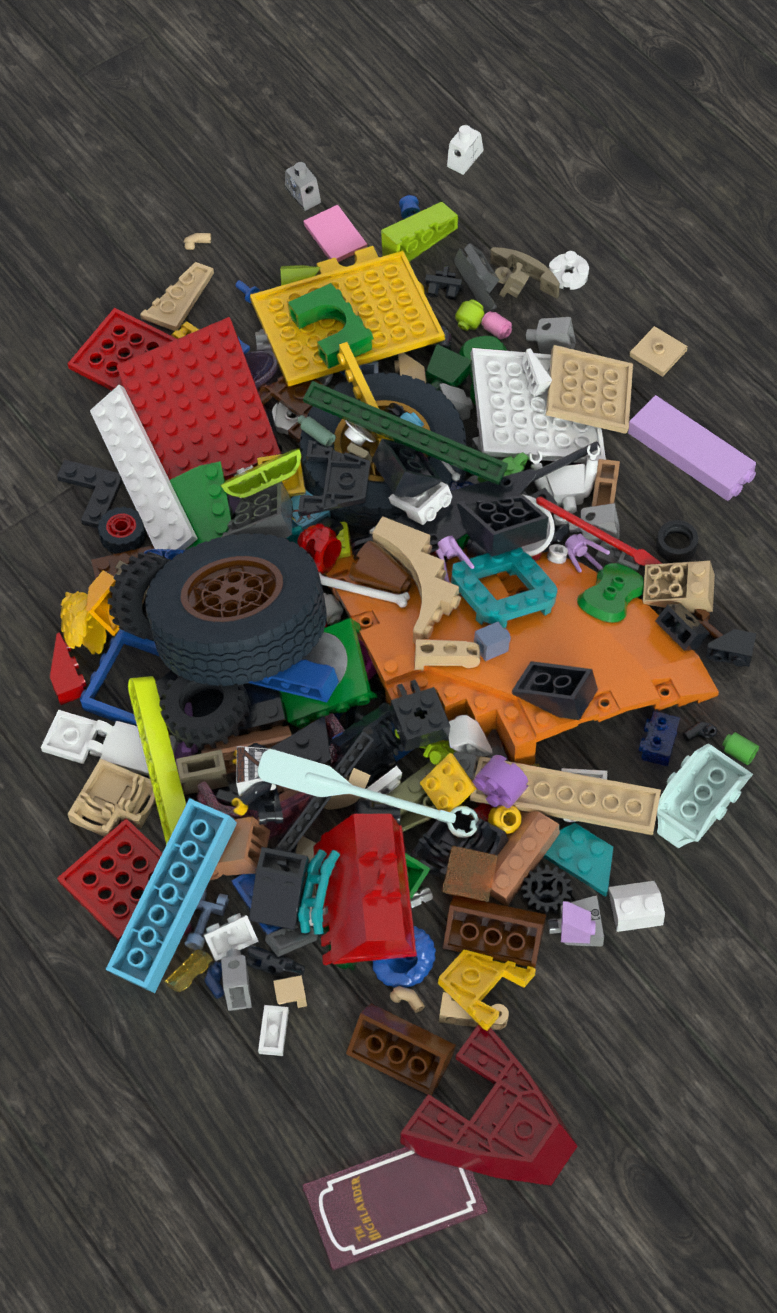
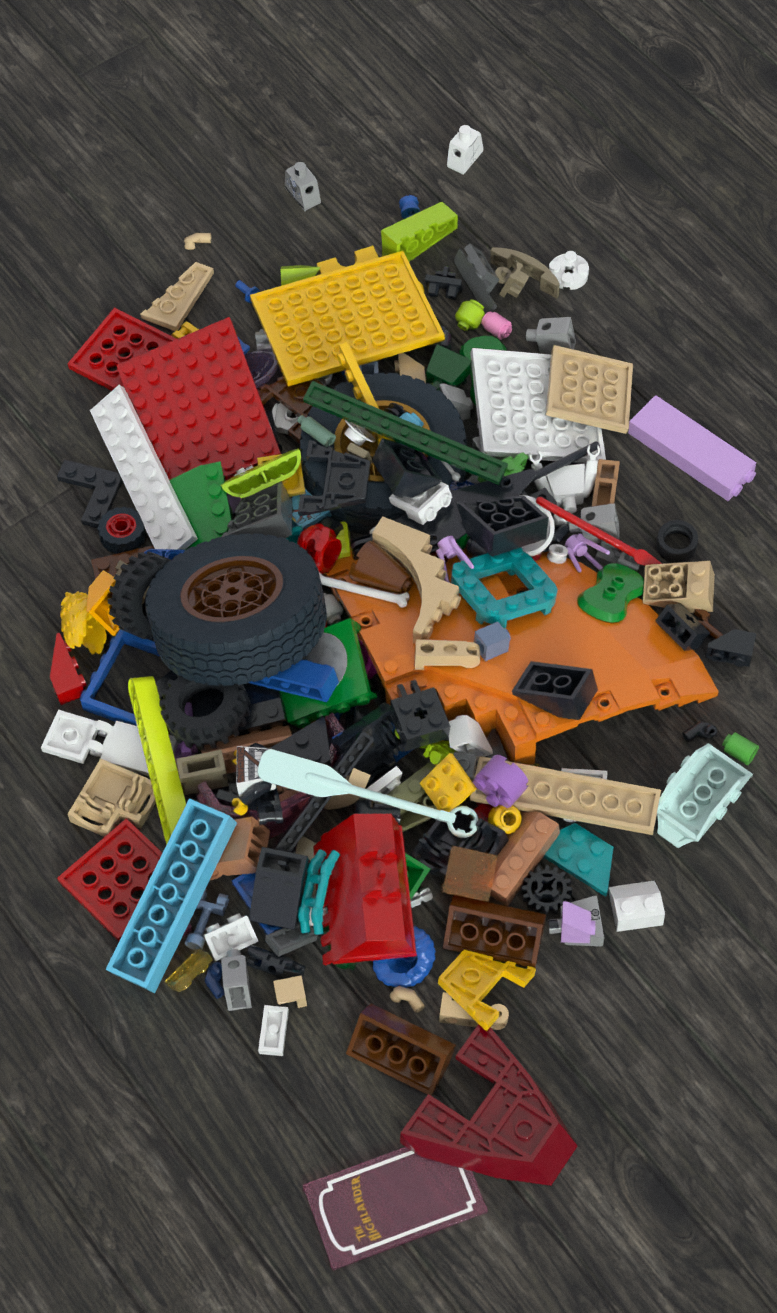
(329, 304): green arch -> none
(335, 233): bright pink tile -> none
(536, 374): white slope -> none
(658, 351): tan plate -> none
(660, 738): clear blue brick -> none

